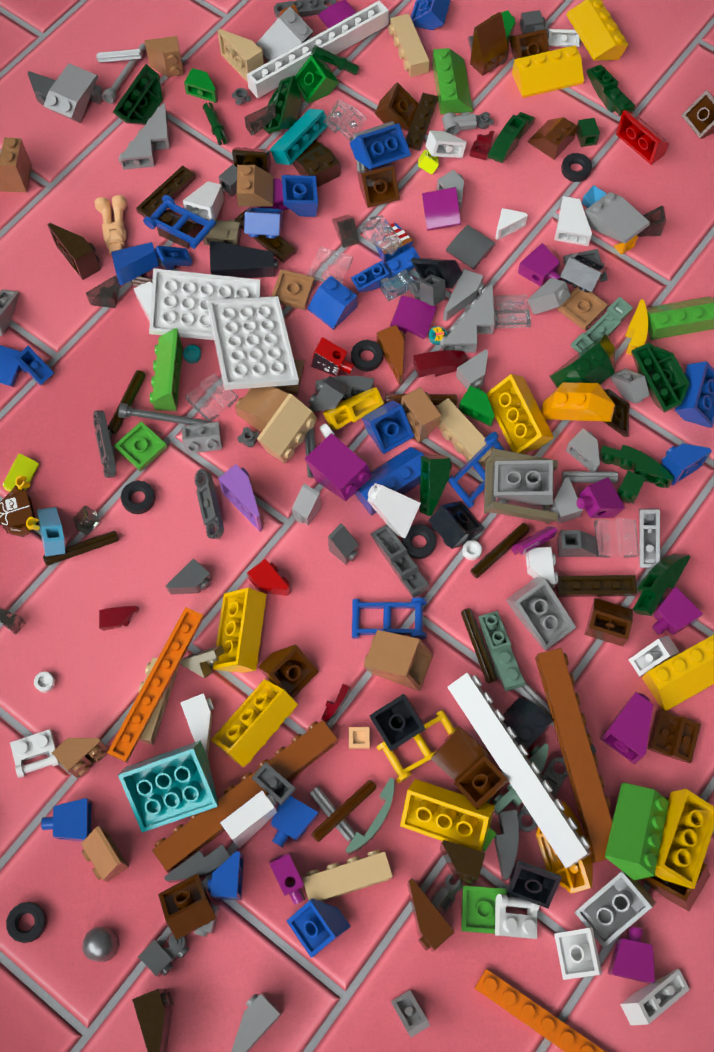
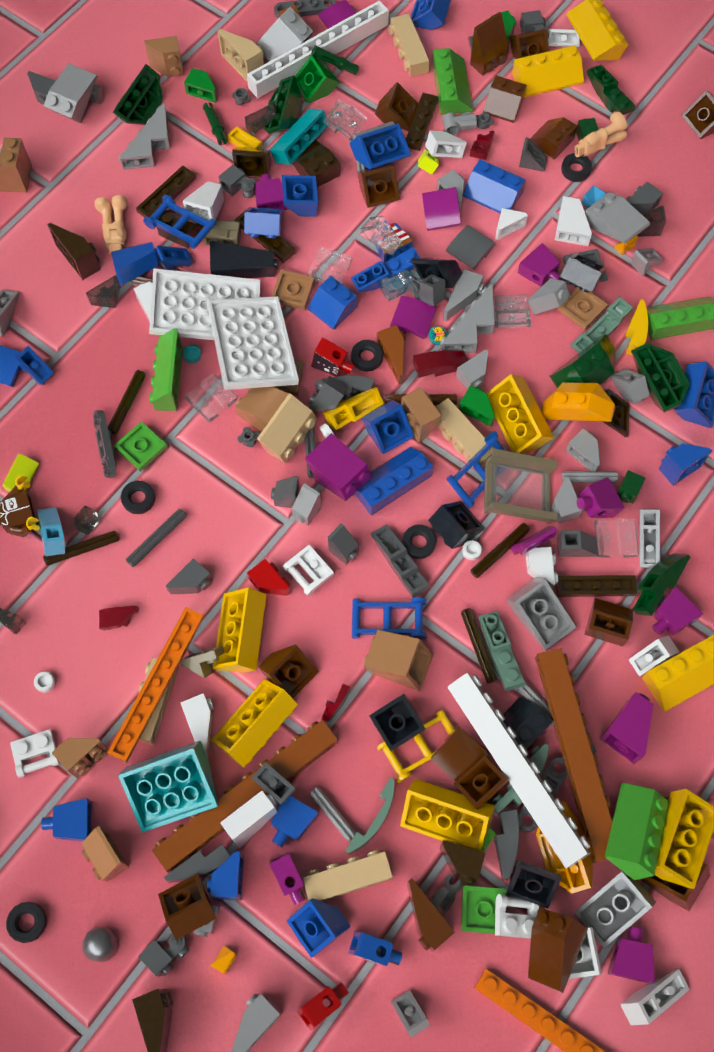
(109, 94): light grey piece -> none
(122, 55): axle -> none
(127, 411): dark grey piece -> none
(155, 538): none -> dark grey axle
(201, 437): light grey bracket -> none
(209, 504): dark grey plate -> none
(224, 960): none -> light orange slope
(238, 490): medium lavender slope -> none
(243, 139): none -> yellow tile
(254, 186): medium nougat slope -> none
(285, 492): none -> dark grey slope
(313, 565): none -> white plate
(315, 1012): none -> red torso
(344, 810): reddish brown axle -> none
(346, 230): clear smoke slope -> none
(359, 738): light nougat plate -> none
(365, 947): none -> blue torso
(394, 508): white slope -> none
(433, 479): dark green slope -> none
(493, 187): none -> slope
(505, 98): none -> slope
(509, 136): dark green slope -> none
(525, 481): light grey slope -> none
(532, 157): none -> dark grey slope
(554, 948): none -> reddish brown slope
(599, 139): none -> light nougat piece
(640, 463): dark green slope -> none
(641, 137): red slope -> none
(645, 198): none -> dark grey slope
(645, 259): none -> light grey slope
(674, 736): reddish brown slope -> none

